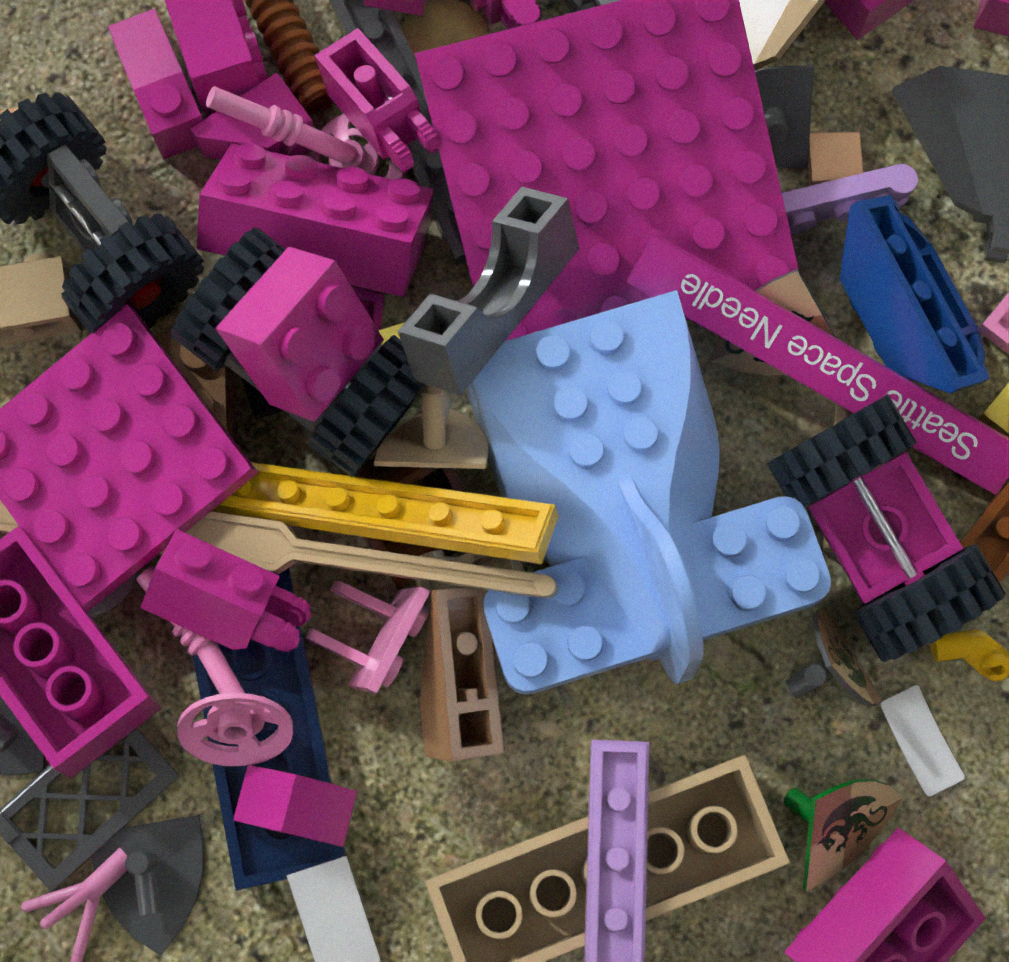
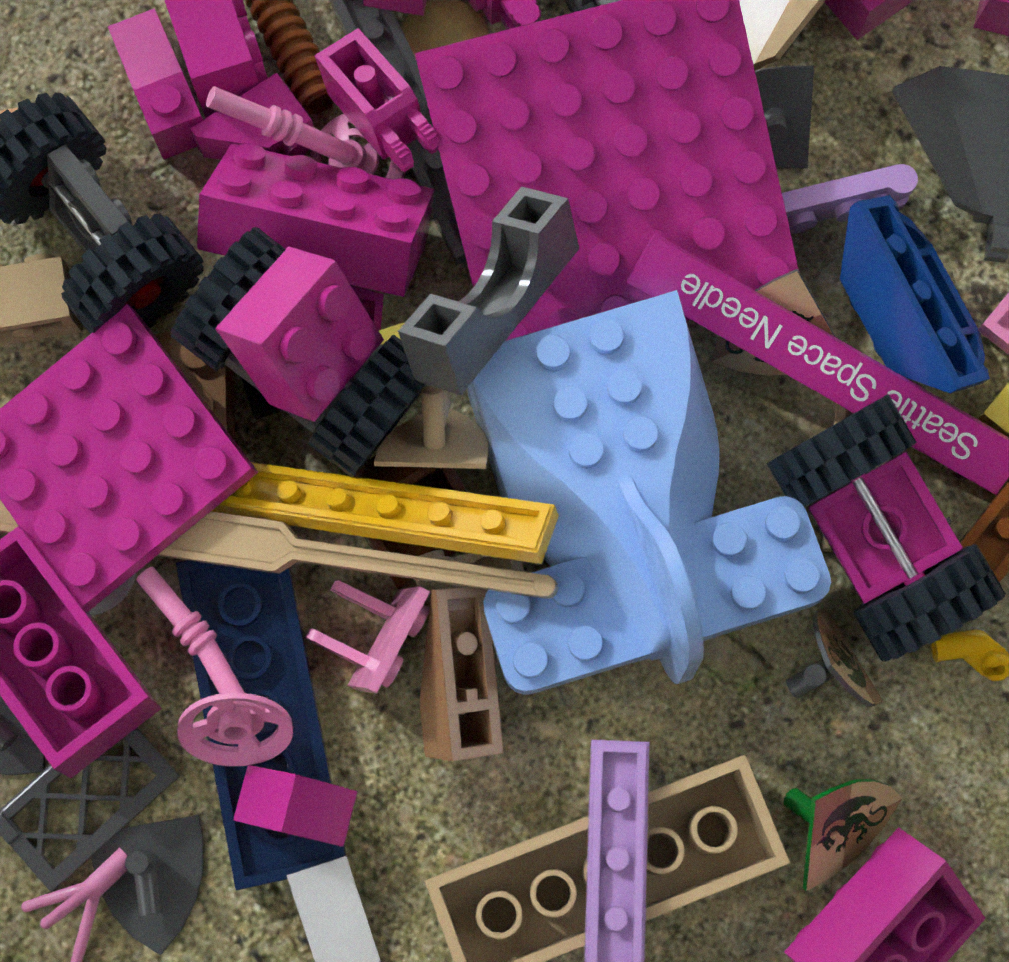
(223, 597): dark pink hinge -> none
(834, 156): light nougat tile -> none
(921, 741): white sticker -> none

